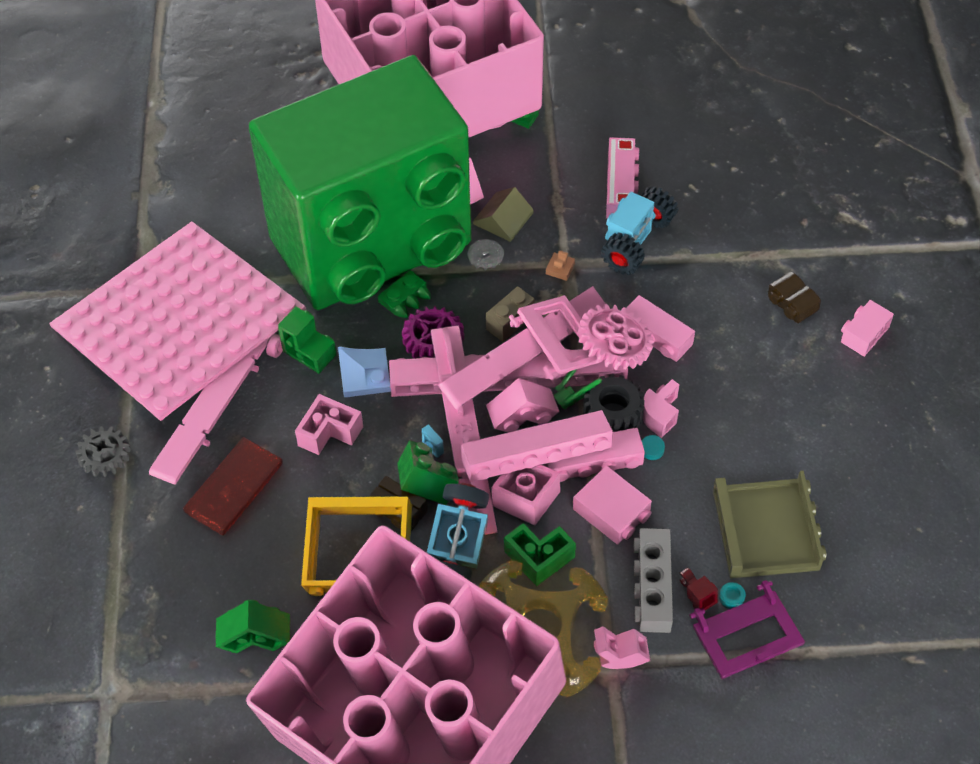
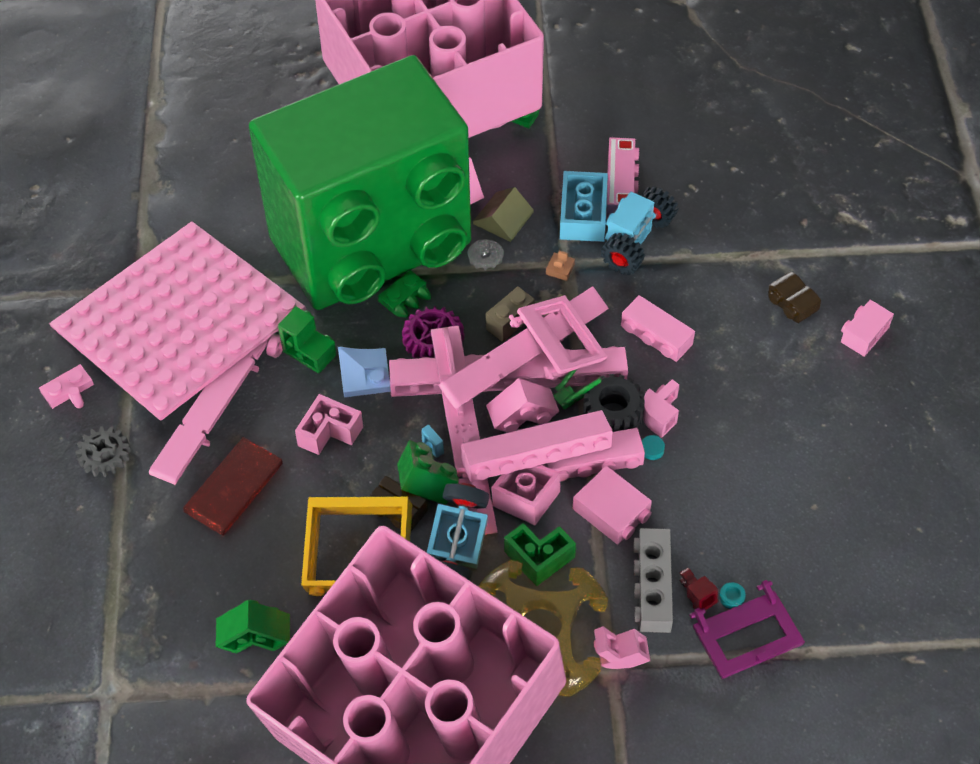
(67, 387): none -> bright pink plate
(583, 206): none -> medium azure brick
(615, 337): bright pink gear -> none
(768, 527): olive panel -> none

